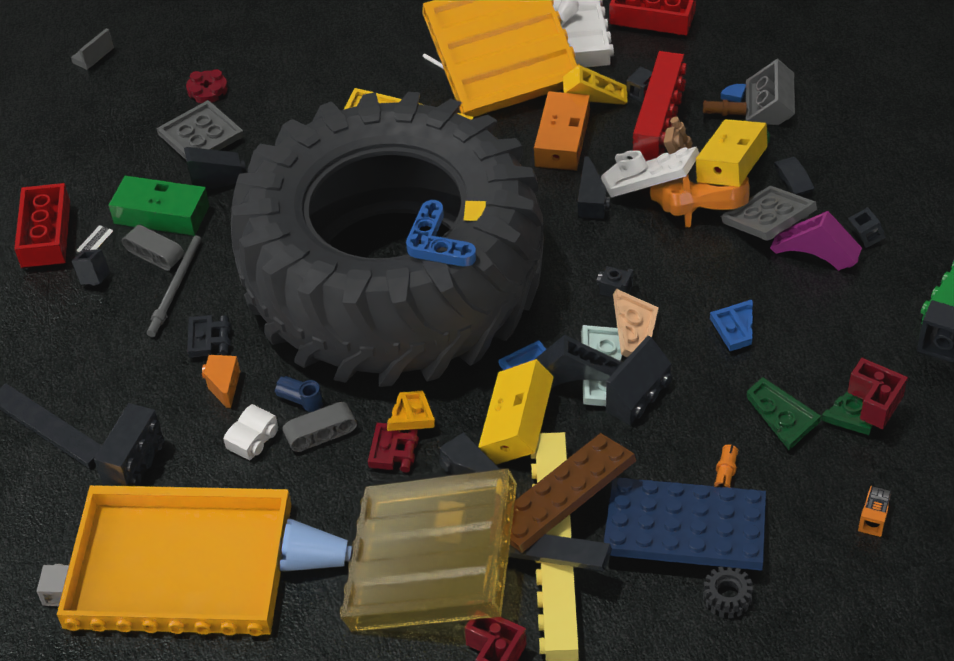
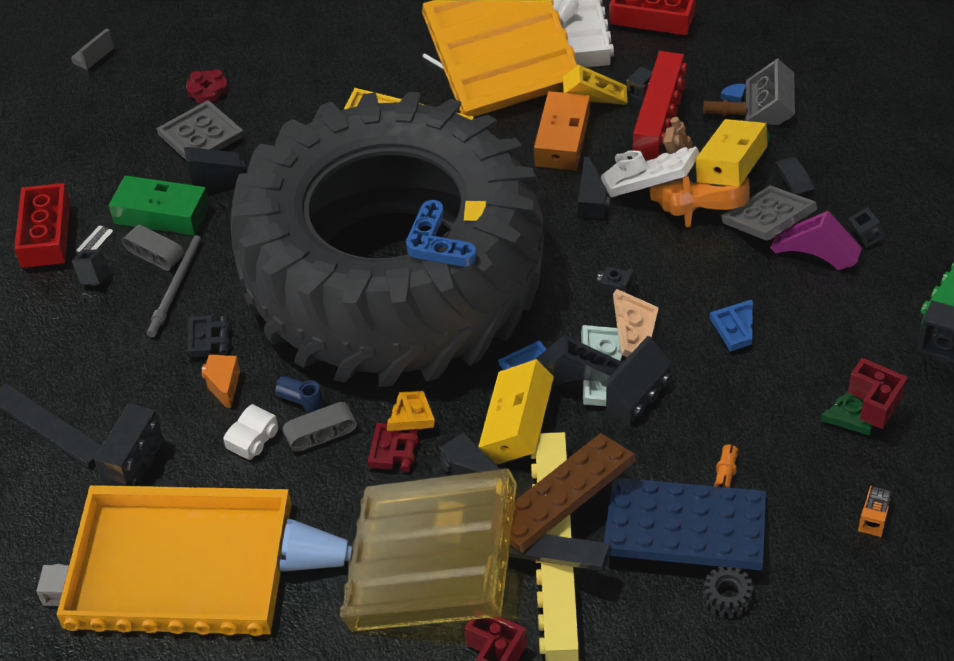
(782, 412): dark green wing -> none

